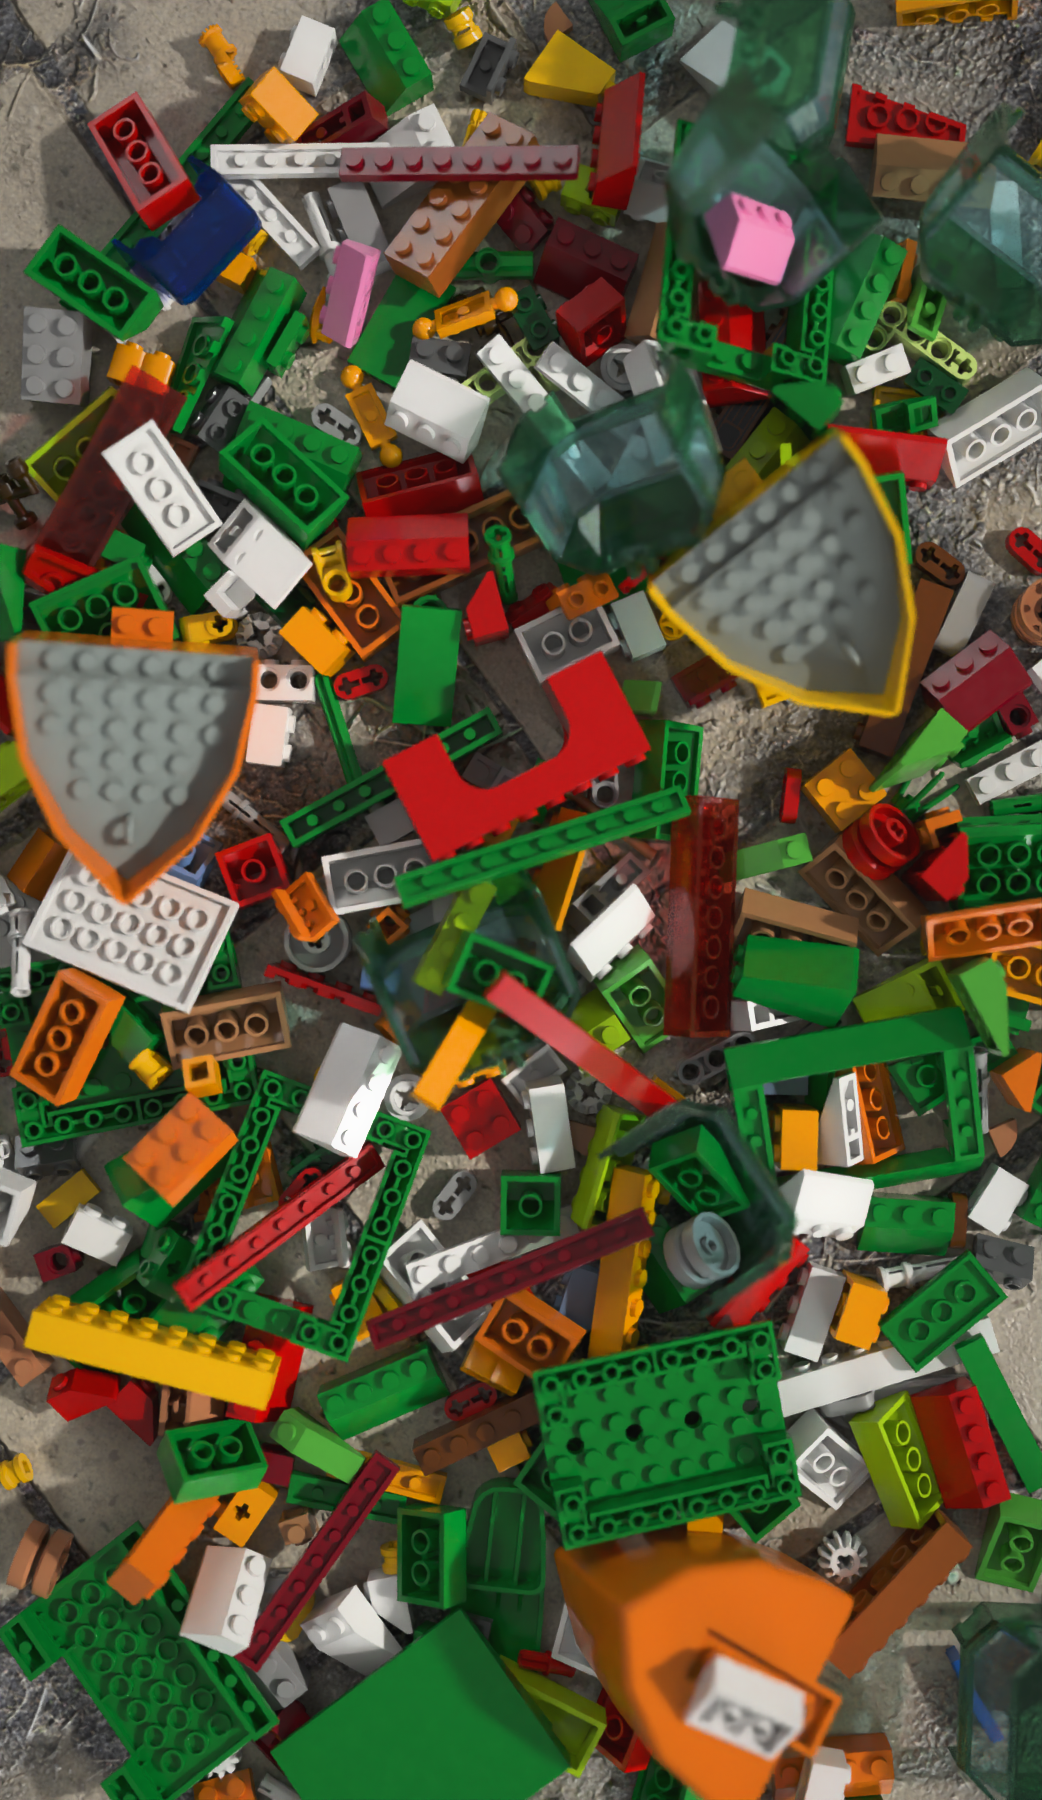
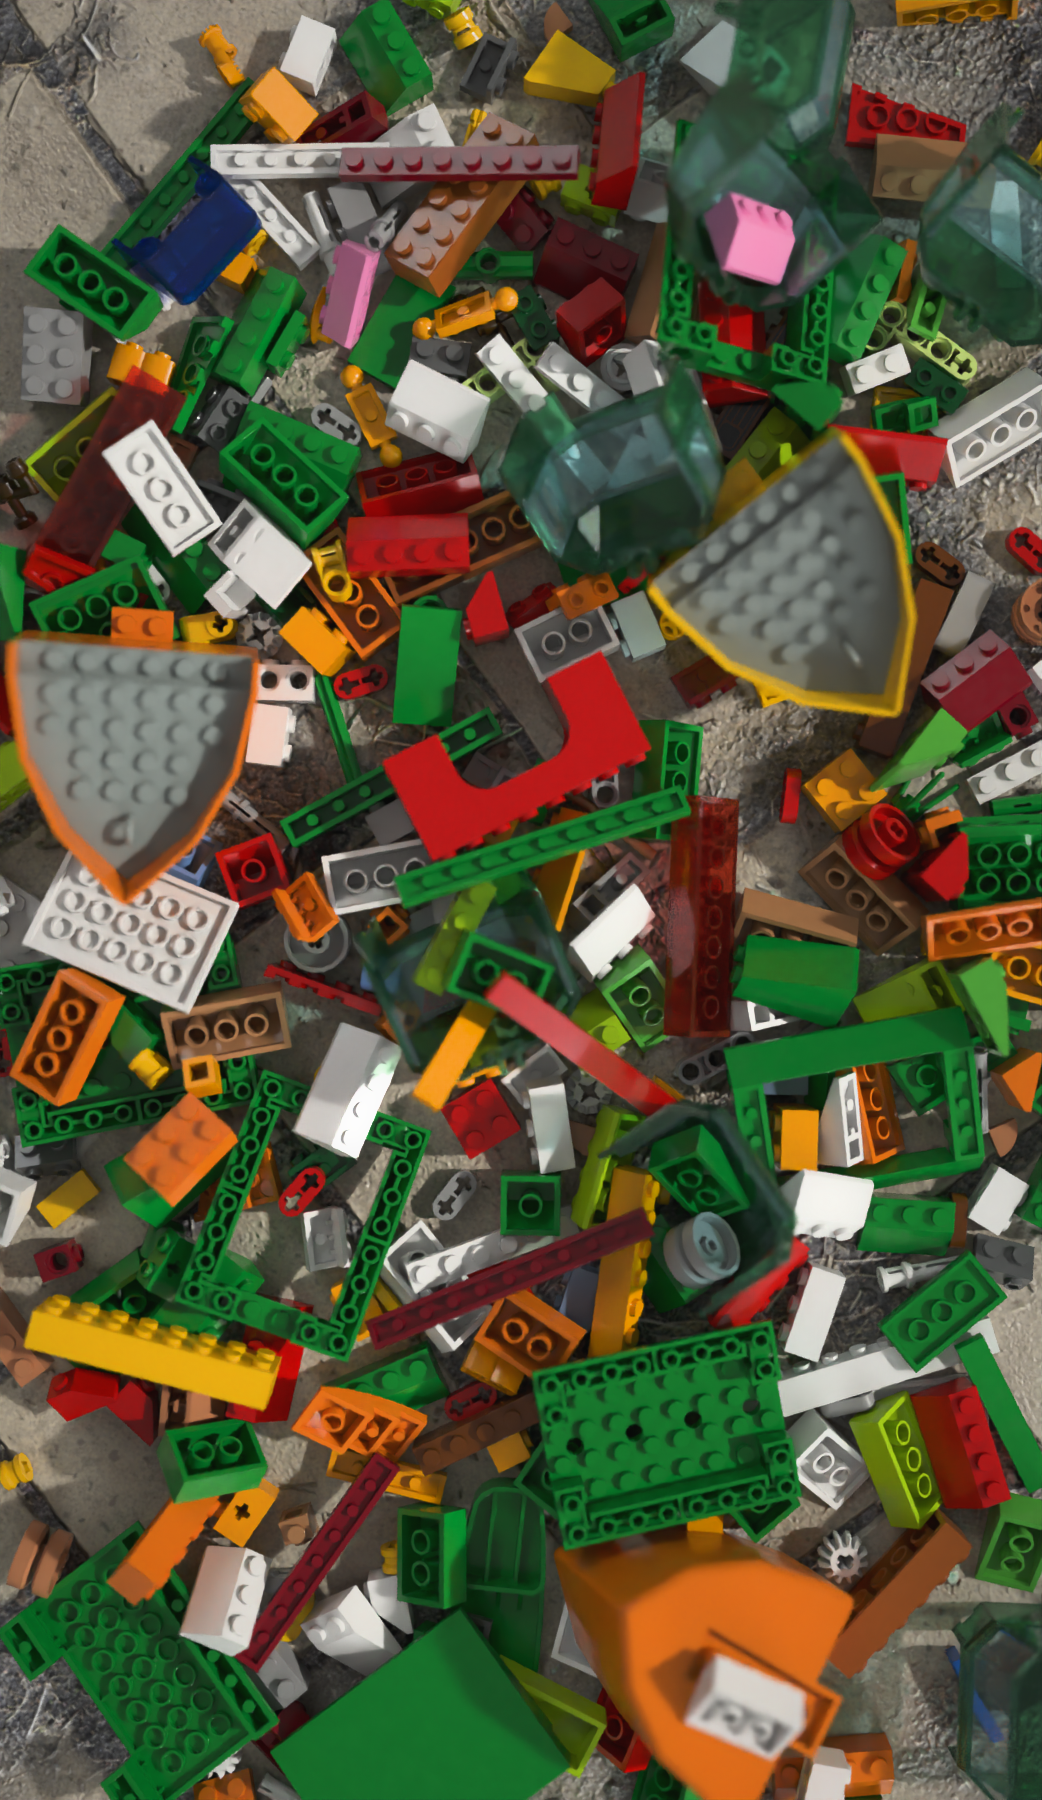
(20, 954): white pin -> none
(38, 864): orange slope -> none
(98, 1233): white brick -> none
(143, 161): red brick -> none
(277, 1227): red tile -> none
(279, 1463): dark red brick -> none
(317, 1444): bright green slope -> none
(325, 1493): green plate -> none
(359, 1422): none -> orange slope
(385, 227): none -> light grey pin
(394, 1101): white gear -> none
(506, 588): green pin -> none
(544, 1663): red axle -> none
(642, 696): bright green slope -> none
(773, 856): bright green slope -> none
(859, 1311): light orange brick -> none

